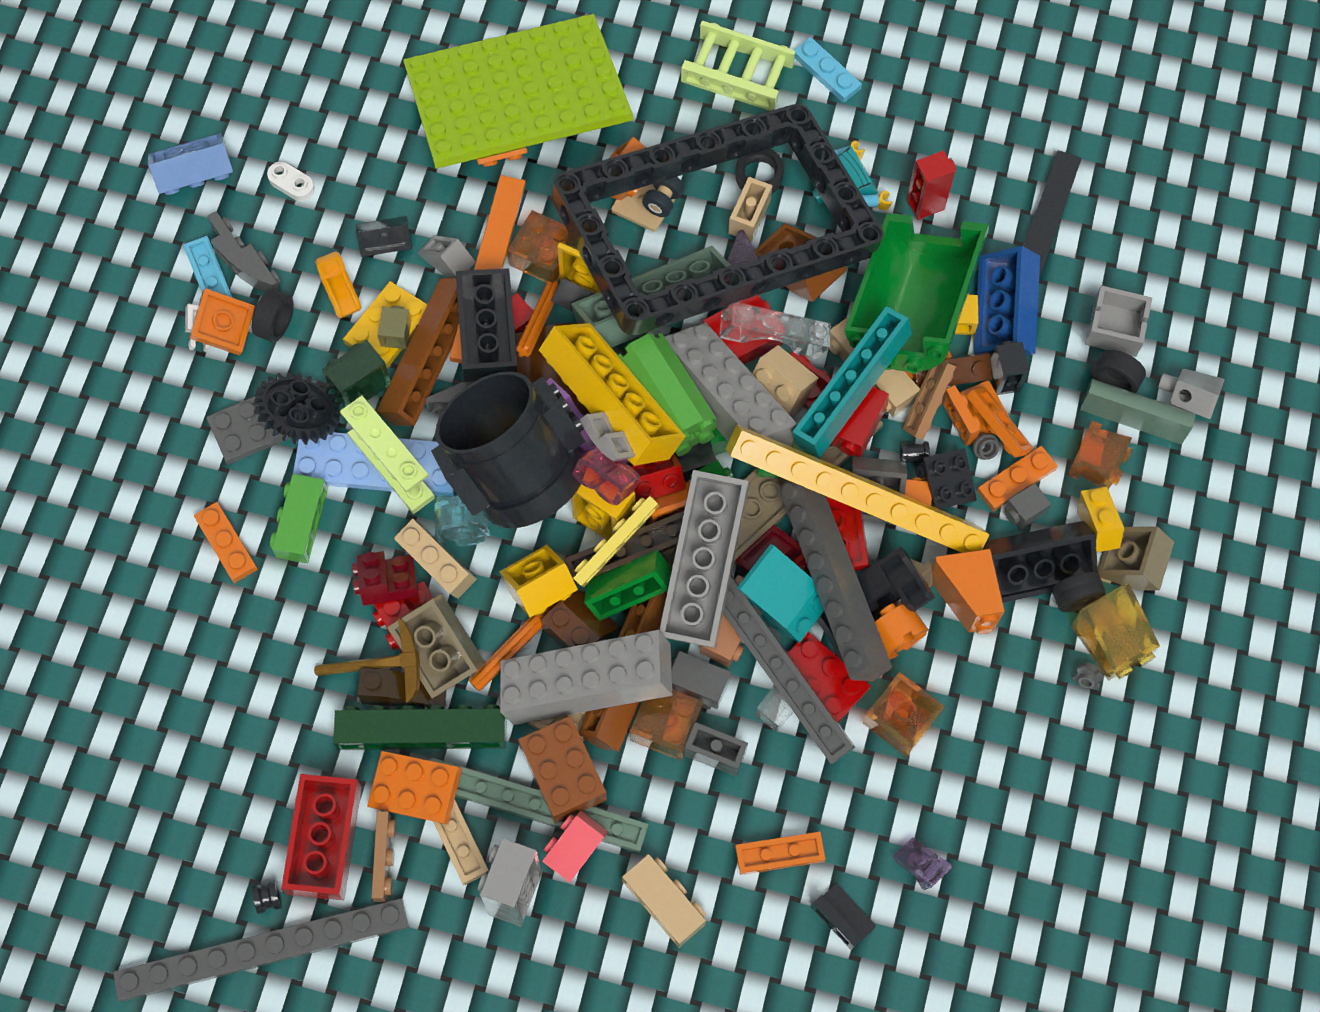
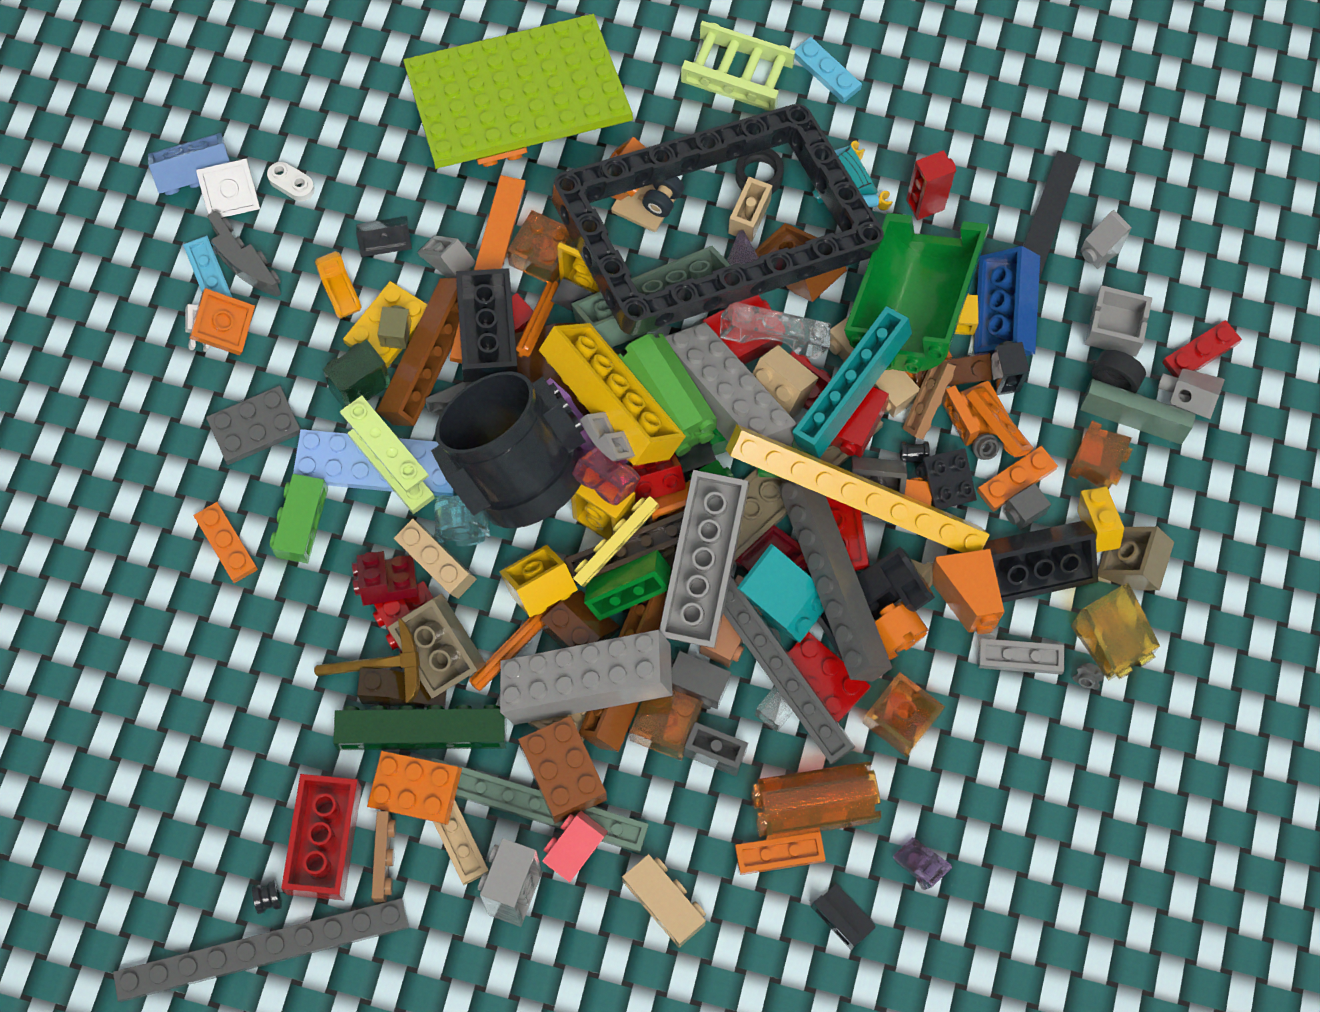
(228, 188): none -> plate
(272, 315): black tyre -> none
(296, 408): black gear -> none
(816, 800): none -> clear orange brick
(1021, 656): none -> light grey plate
(1078, 591): black tyre -> none
(1105, 240): none -> light grey slope
(1202, 349): none -> red plate

